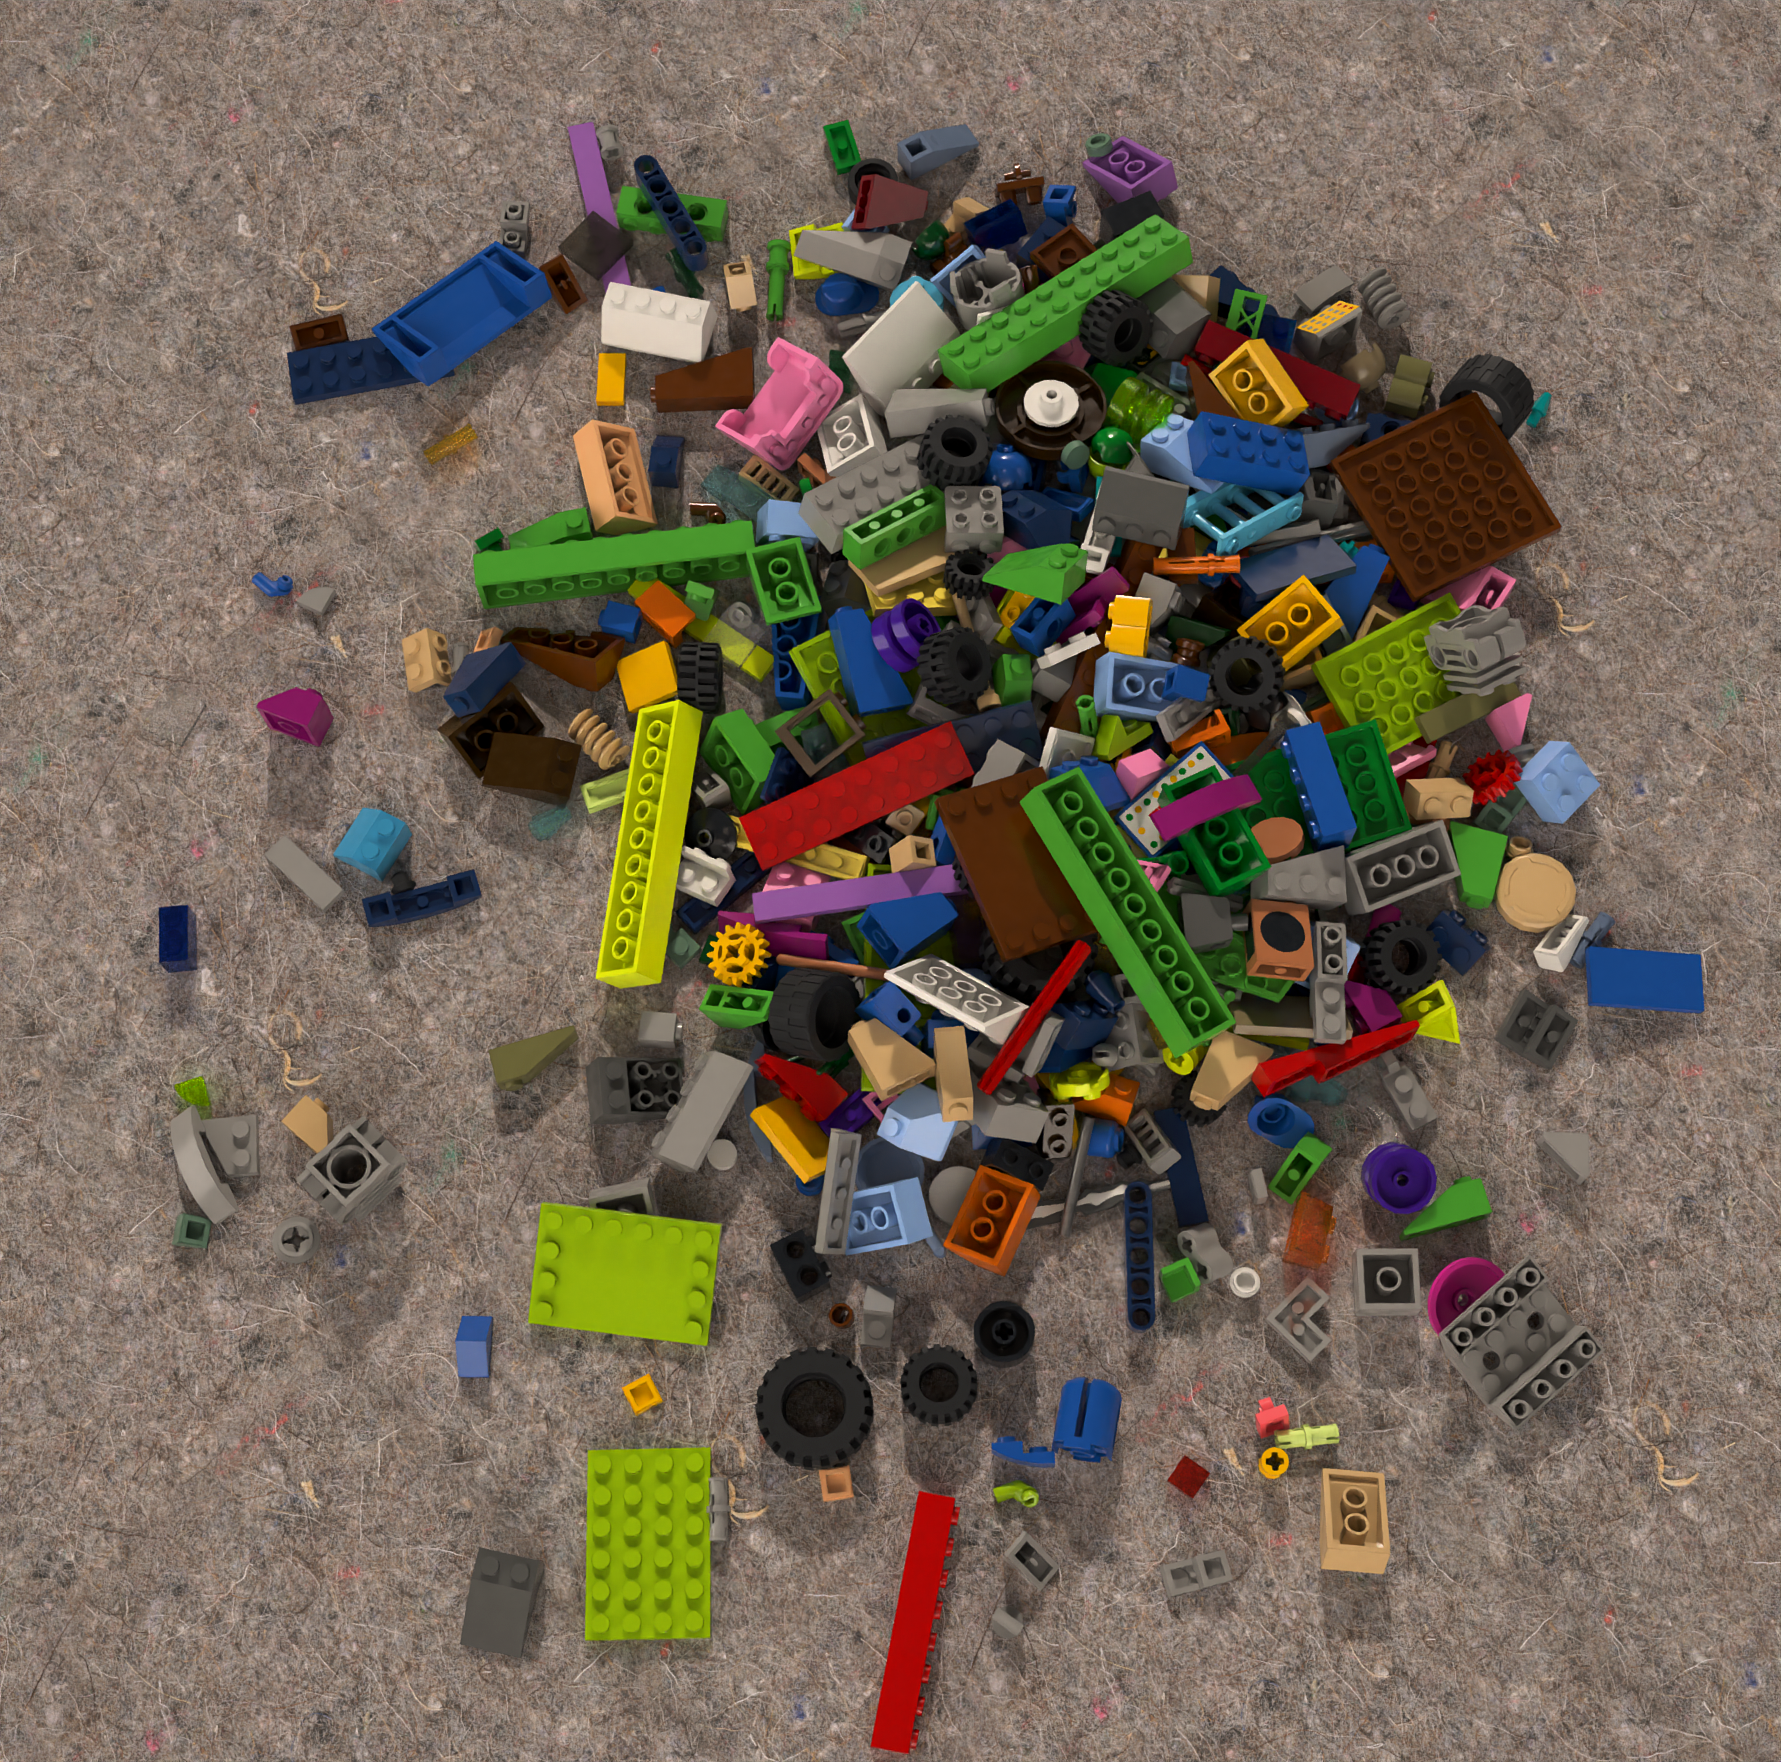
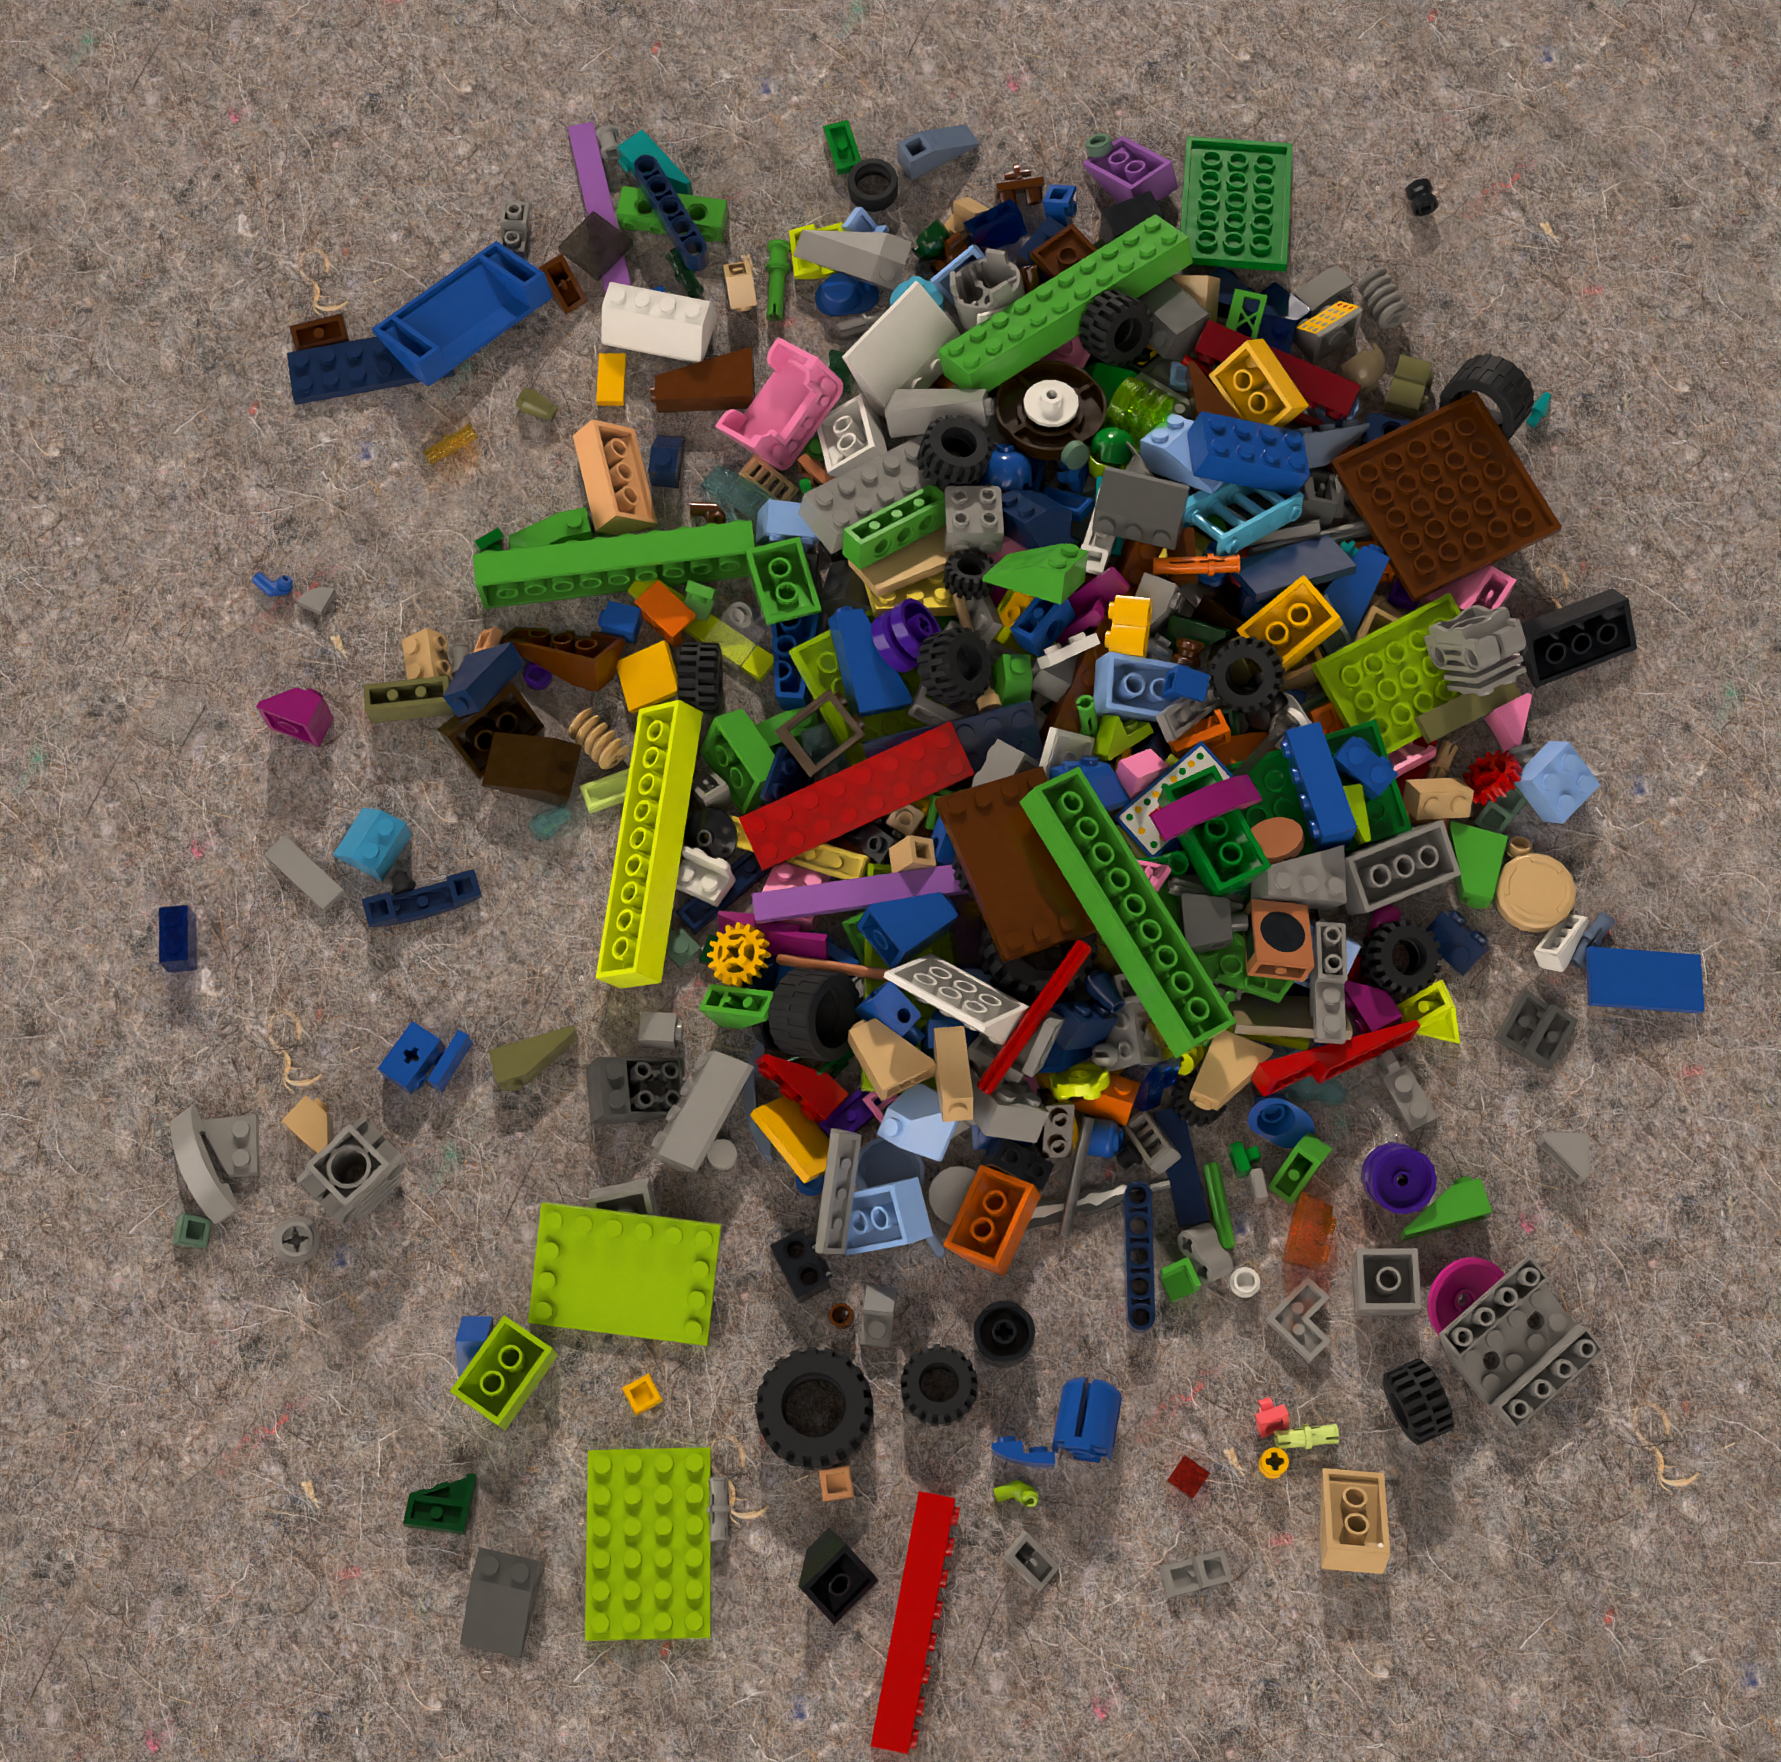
(194, 1091): clear neon green tile -> none
(406, 699): none -> olive brick
(413, 1043): none -> blue brick
(442, 1507): none -> dark green wing
(450, 1060): none -> blue tile
(504, 1372): none -> lime slope
(535, 404): none -> olive cone
(537, 677): none -> dark purple tile
(642, 144): none -> teal slope
(814, 450): none -> bright green plate
(834, 1576): none -> black slope
(887, 202): dark red slope -> none
(1007, 1622): light grey plate -> none
(1152, 1087): none -> clear blue slope
(1219, 1205): none -> bright green axle
(1237, 202): none -> green plate
(1242, 1158): none -> green tile
(1286, 304): none -> dark blue slope
(1358, 808): none -> lime slope
(1364, 767): none -> blue brick
(1418, 1401): none -> black tyre
(1421, 196): none -> black wheel
(1577, 637): none -> black slope

